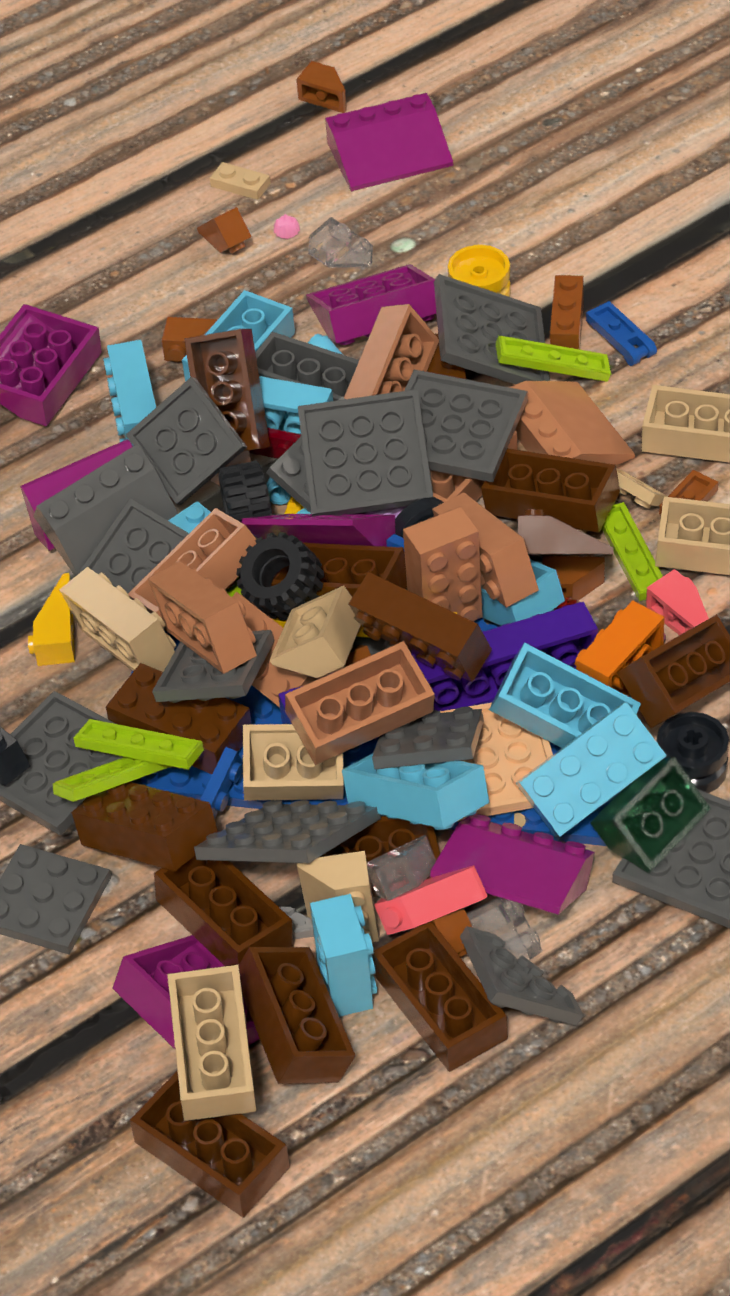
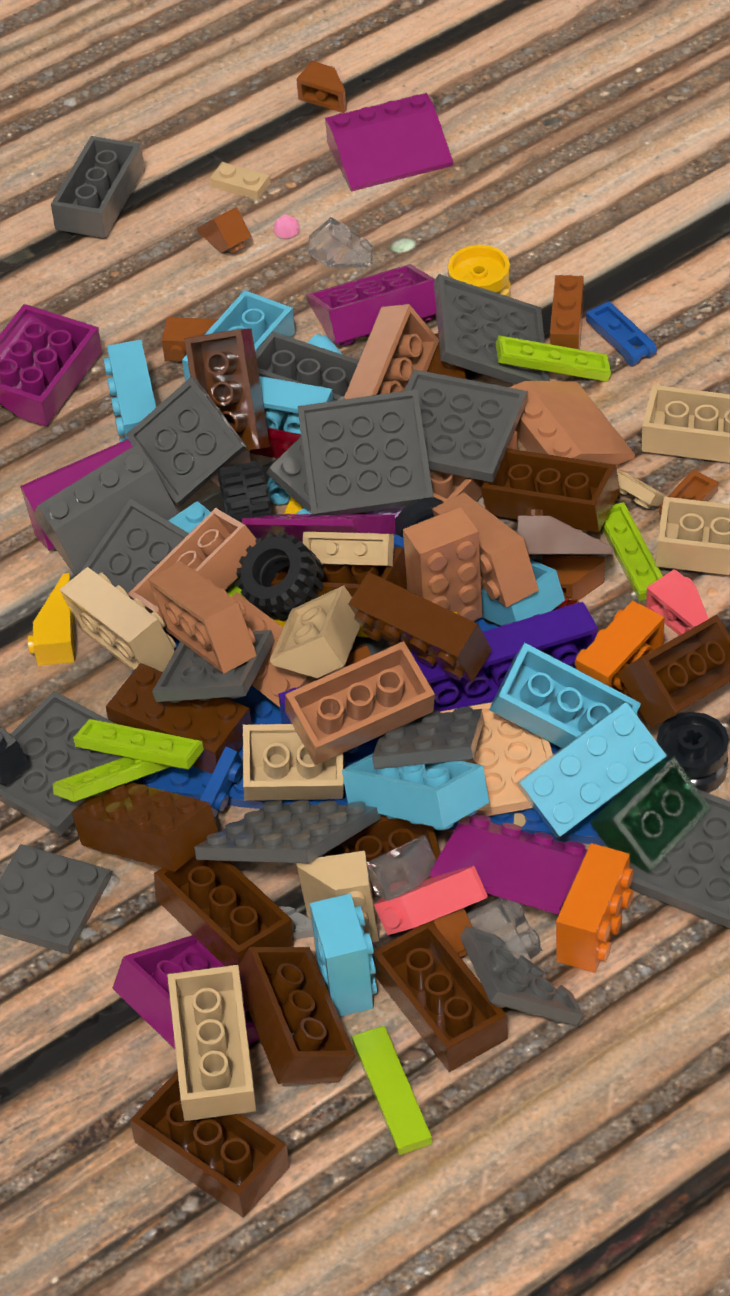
(97, 187): none -> dark grey brick
(351, 548): none -> tan plate
(392, 1090): none -> lime tile
(594, 908): none -> orange brick

